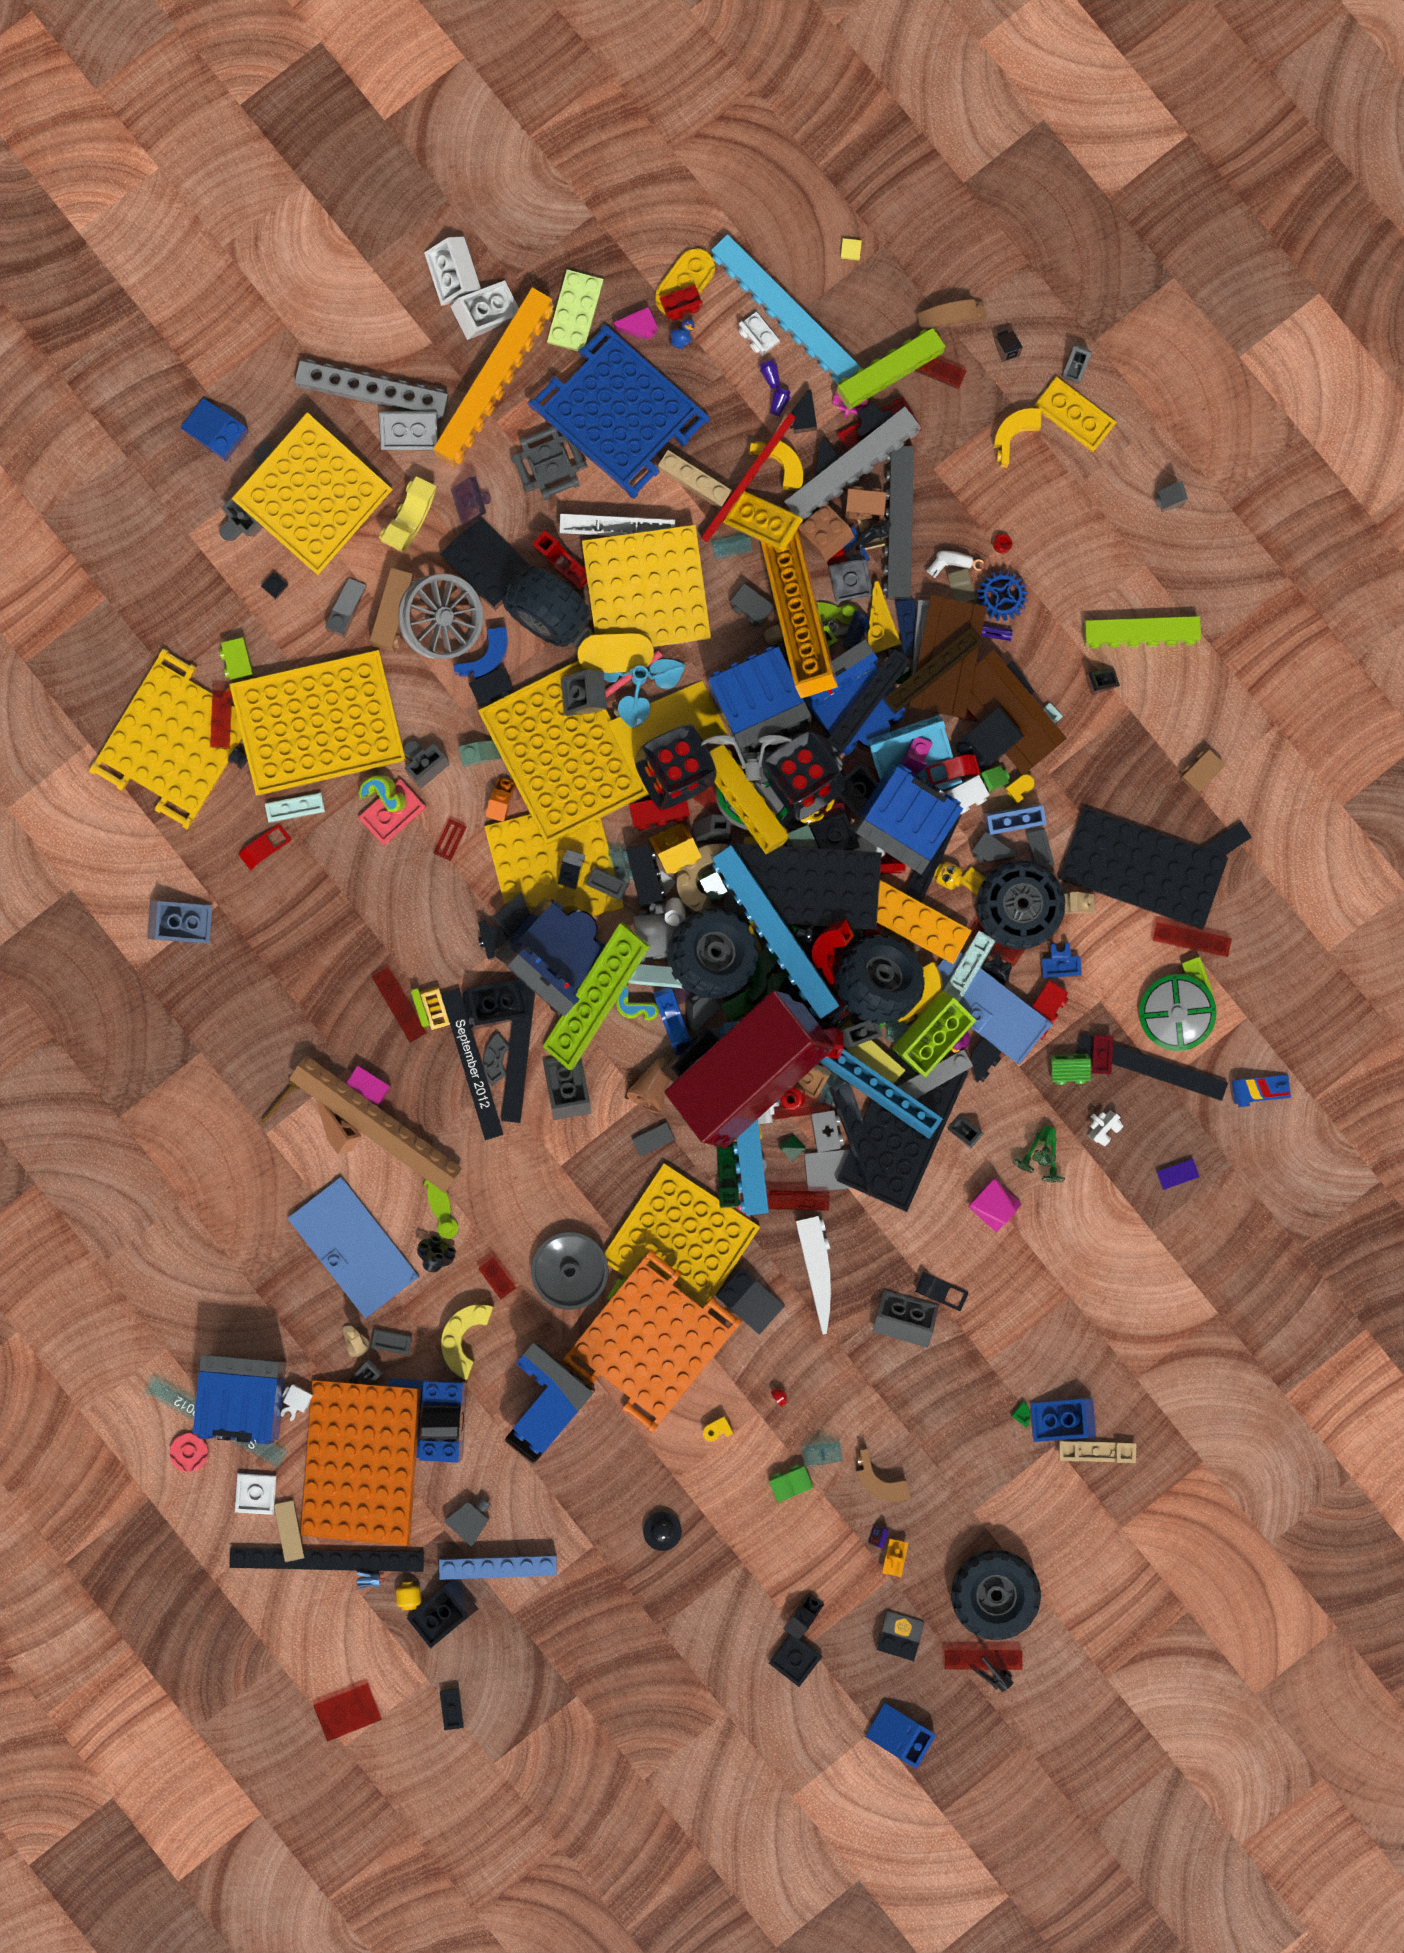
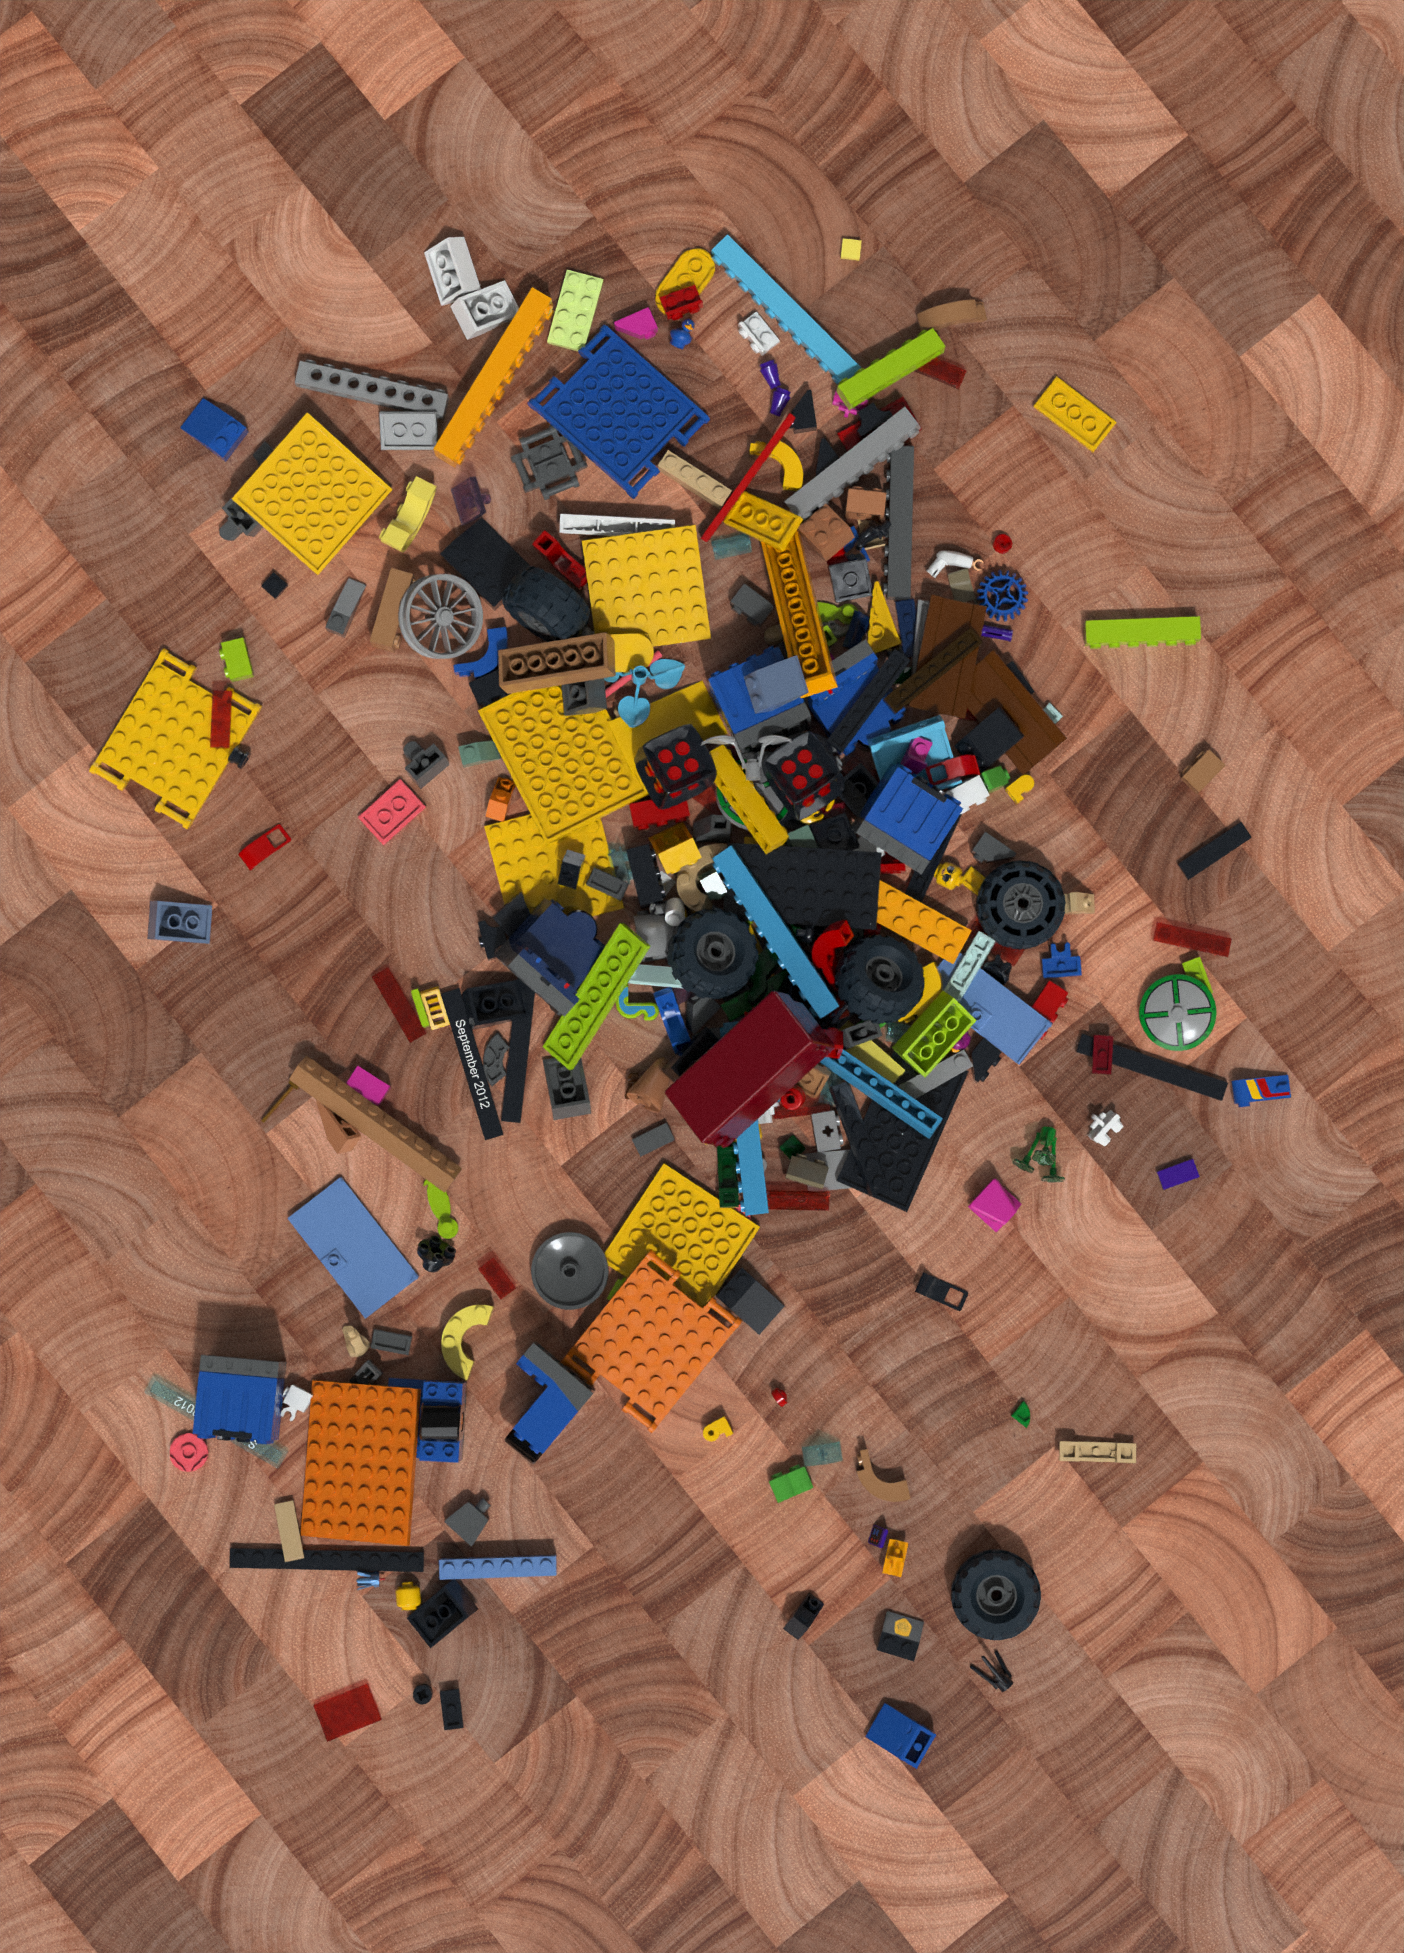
(255, 1493): white tile -> none
(294, 807): light aqua tile -> none
(317, 722): yellow plate -> none
(386, 791): lime animal -> none
(423, 1690): none -> black wheel
(443, 855): clear red tile -> none
(557, 663): none -> medium nougat brick
(662, 1531): black plate -> none
(776, 685): none -> sand blue slope
(795, 1660): black plate -> none
(807, 1172): none -> dark tan slope
(817, 1264): white slope -> none
(905, 1318): dark grey slope -> none
(965, 1131): dark grey slope -> none
(972, 1659): clear red plate -> none
(1008, 345): black slope -> none
(1015, 819): medium blue brick -> none
(1020, 421): yellow arch -> none
(1040, 848): dark grey tile -> none
(1063, 1420): blue slope -> none
(1070, 1068): bright green brick -> none
(1077, 364): dark grey slope -> none
(1102, 680): black slope -> none
(1143, 868): black plate -> none
(1171, 497): dark grey slope -> none

